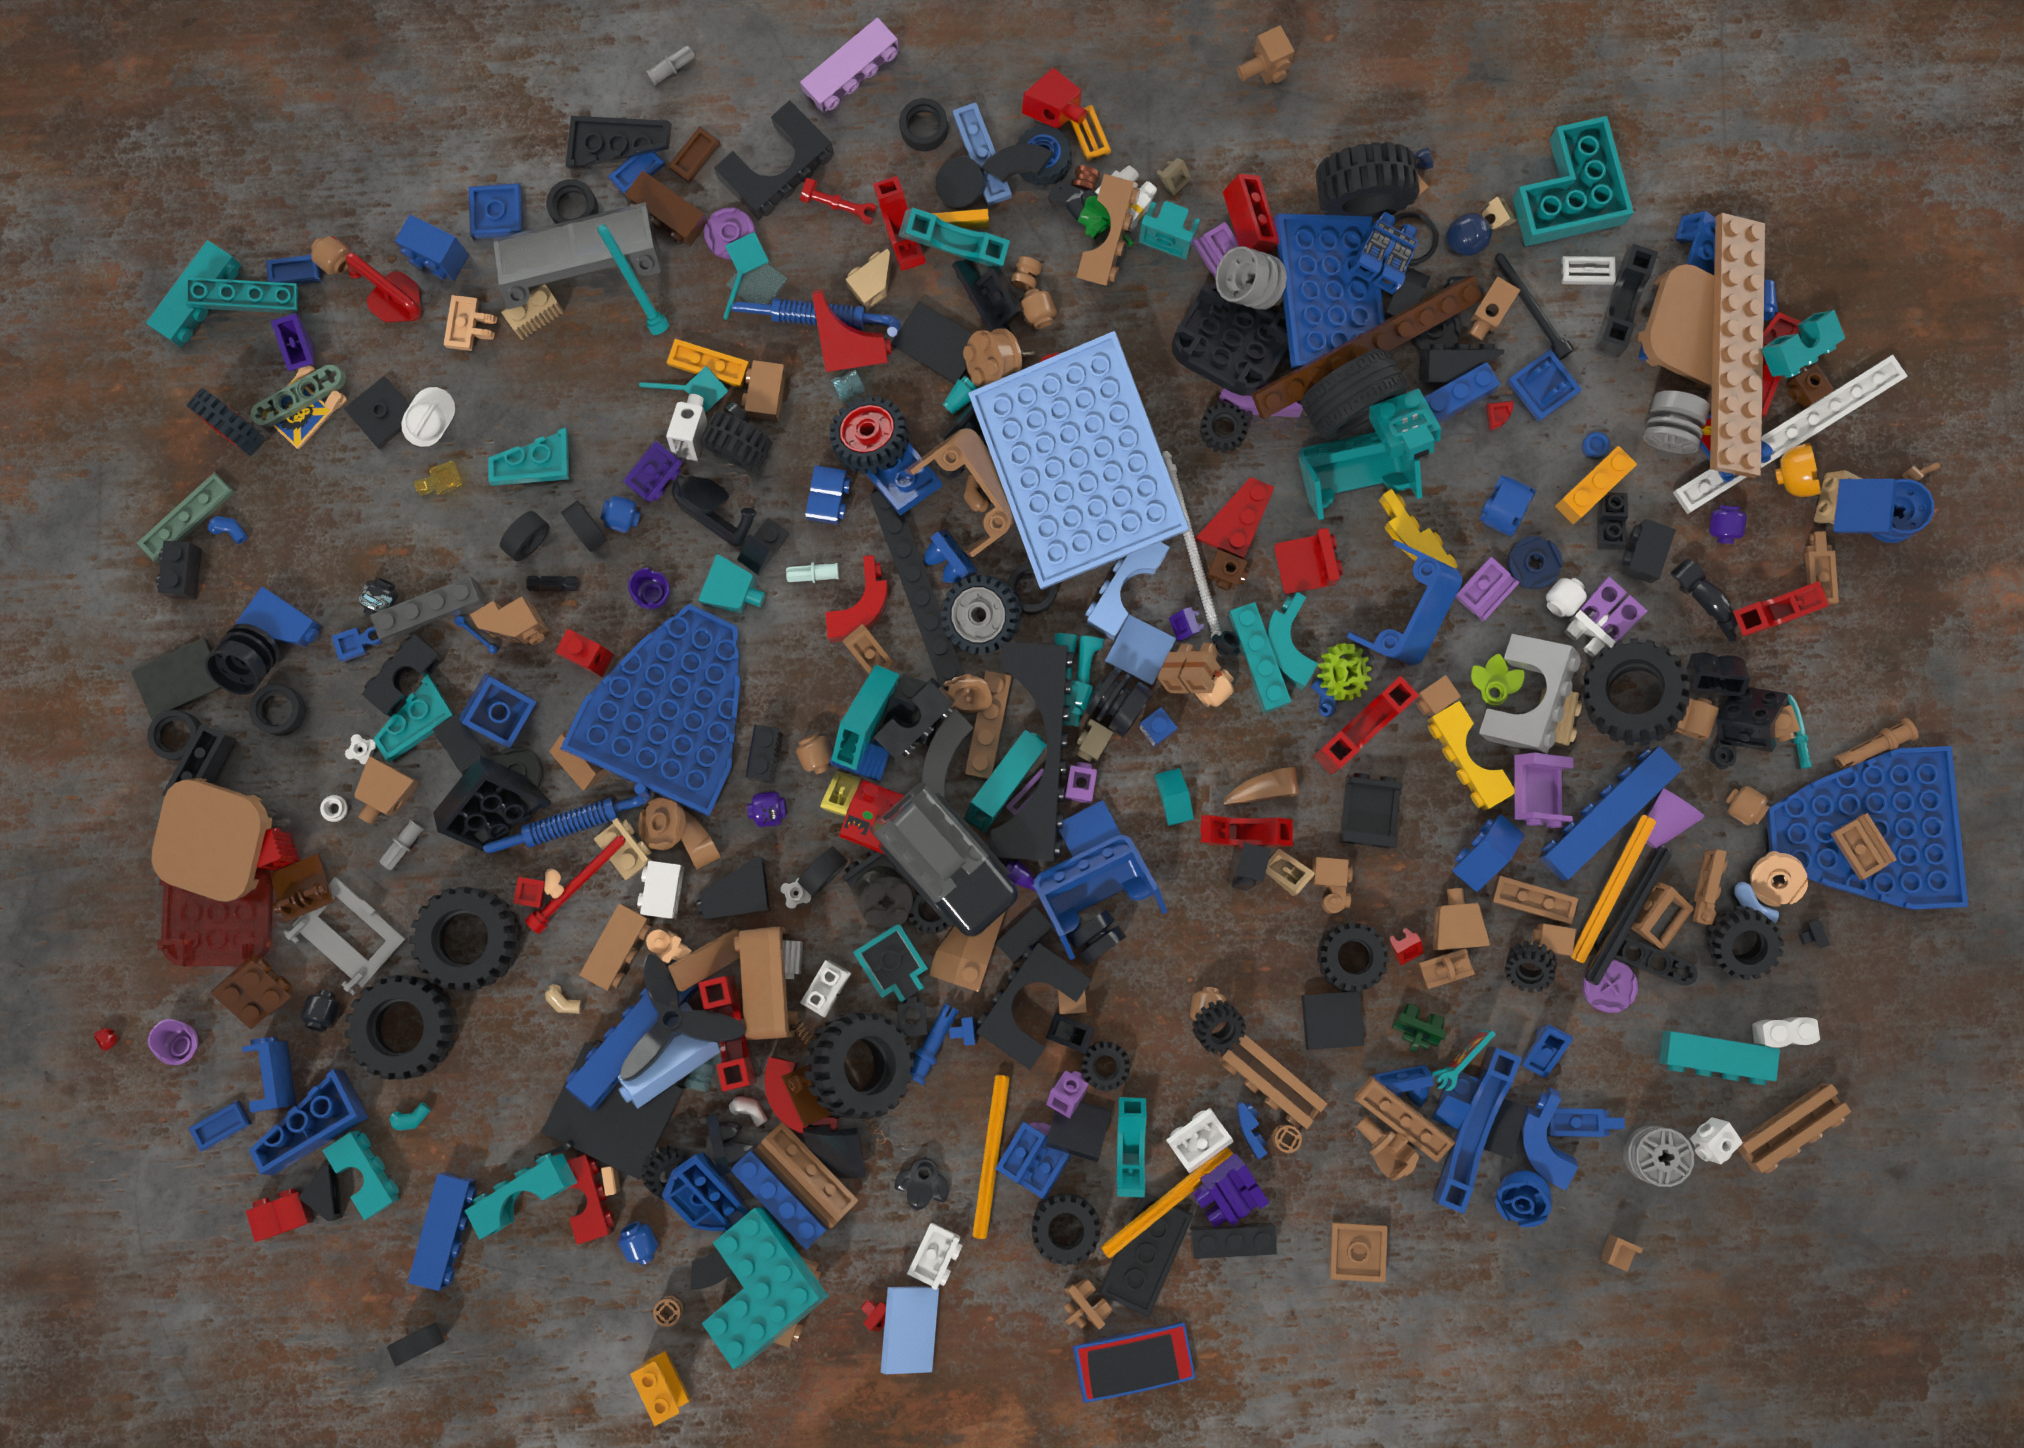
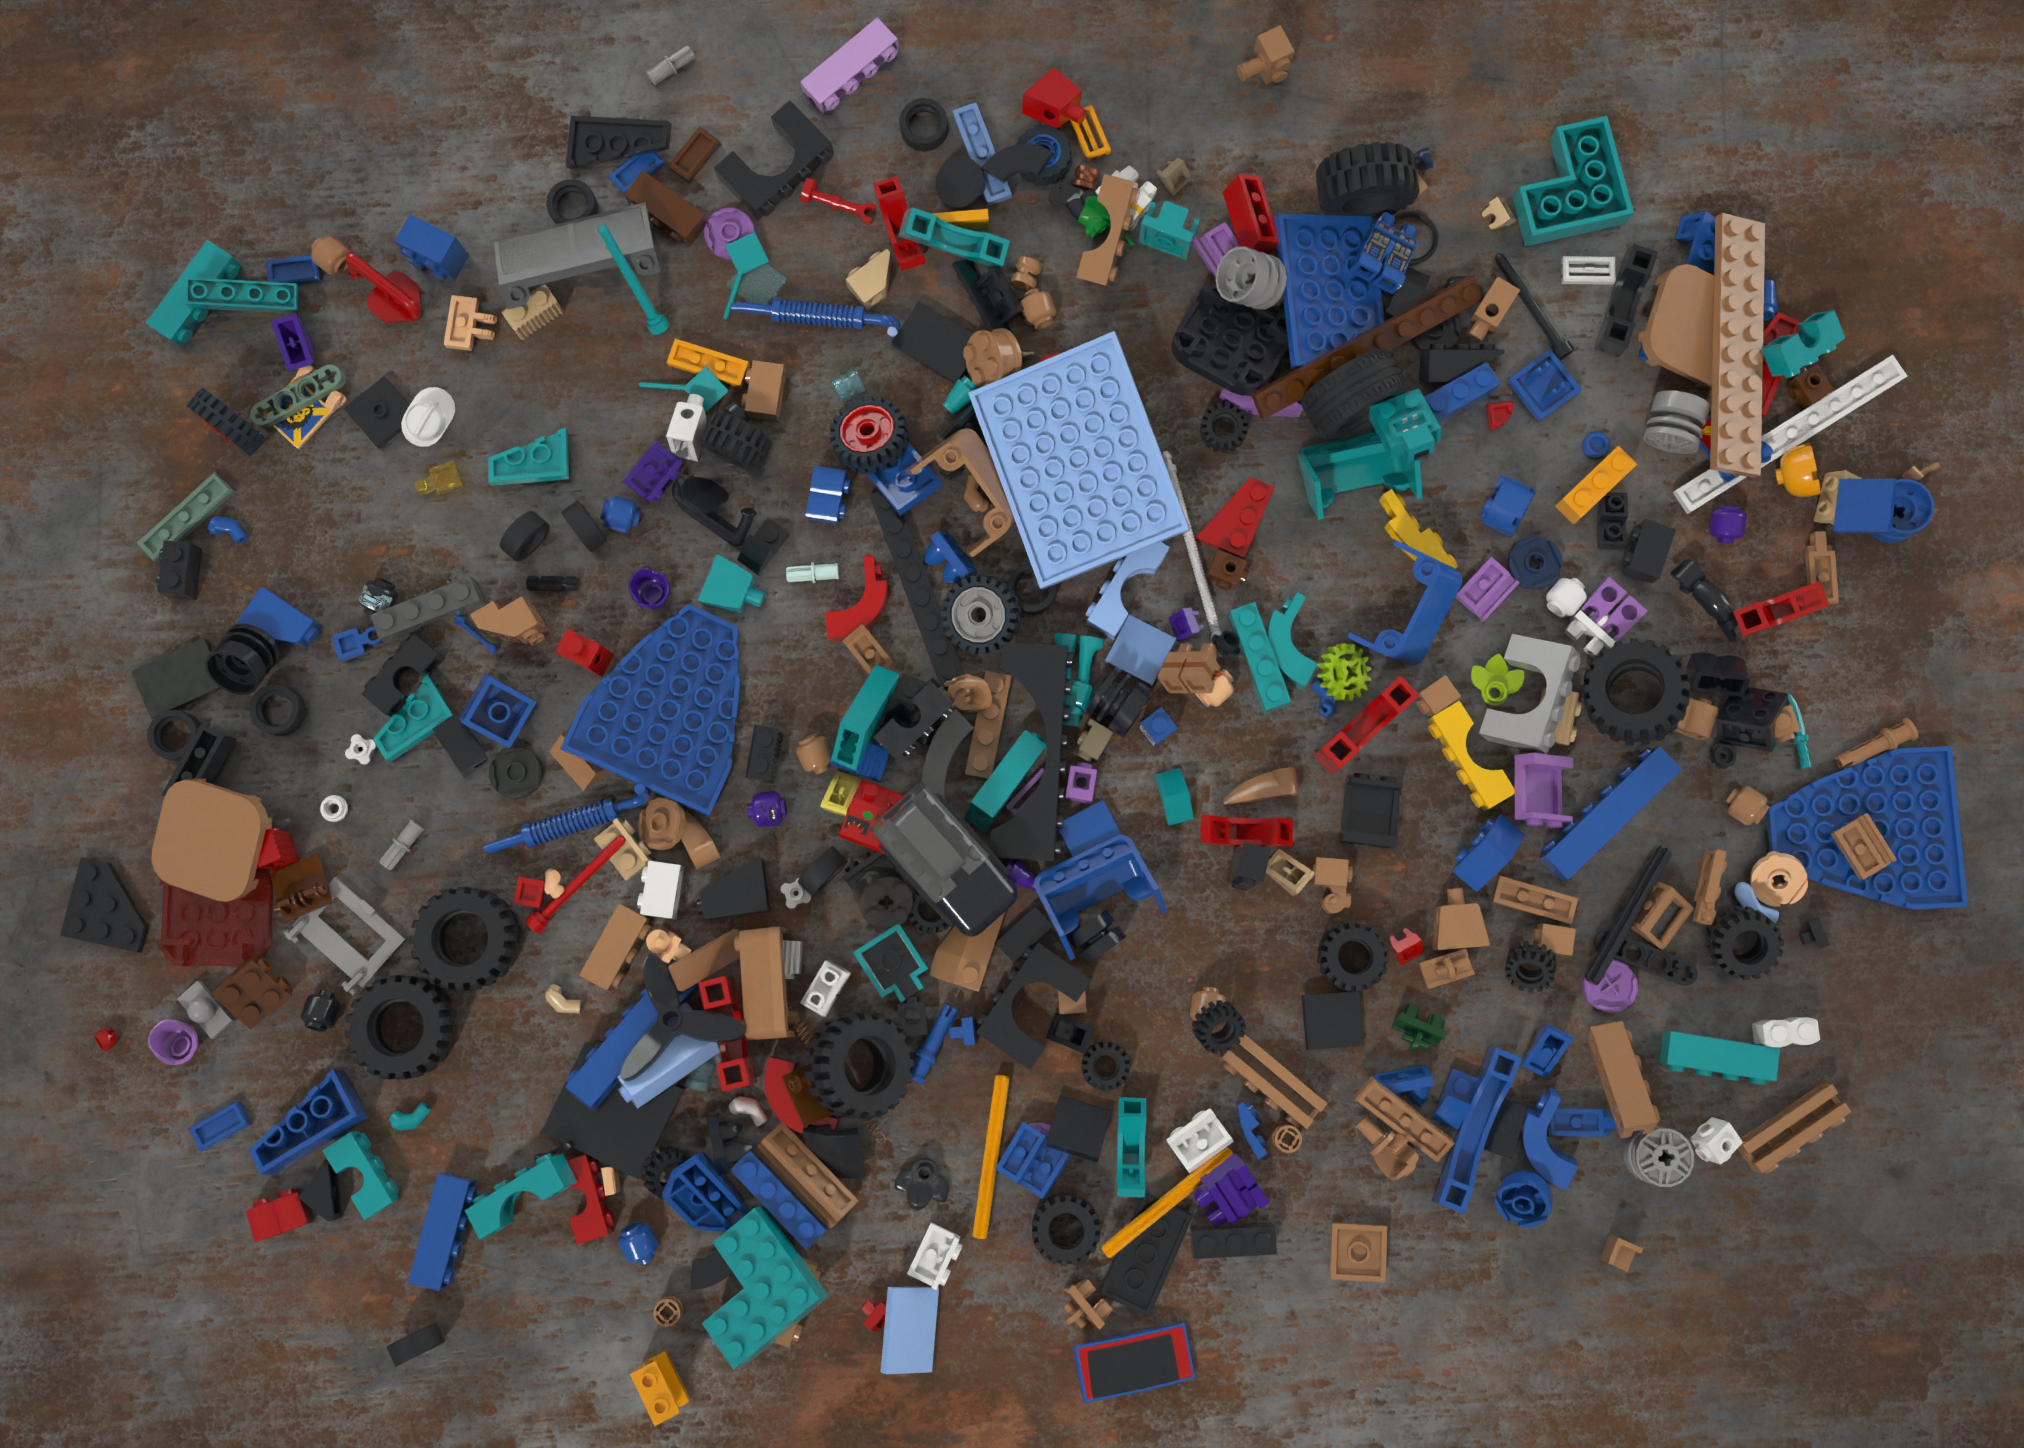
(103, 909): none -> black plate
(205, 1009): none -> light grey tile
(275, 1073): blue panel -> none
(383, 789): medium nougat torso -> none
(487, 804): black wedge -> none
(495, 210): blue tile -> none
(844, 345): red arch -> none
(1068, 1093): medium lavender brick -> none
(1308, 562): red bracket -> none
(1462, 1059): teal flag -> none
(1469, 234): dark blue hair -> none
(1613, 888): light orange axle -> none
(1622, 1079): none -> medium nougat brick
(1671, 817): medium lavender slope -> none

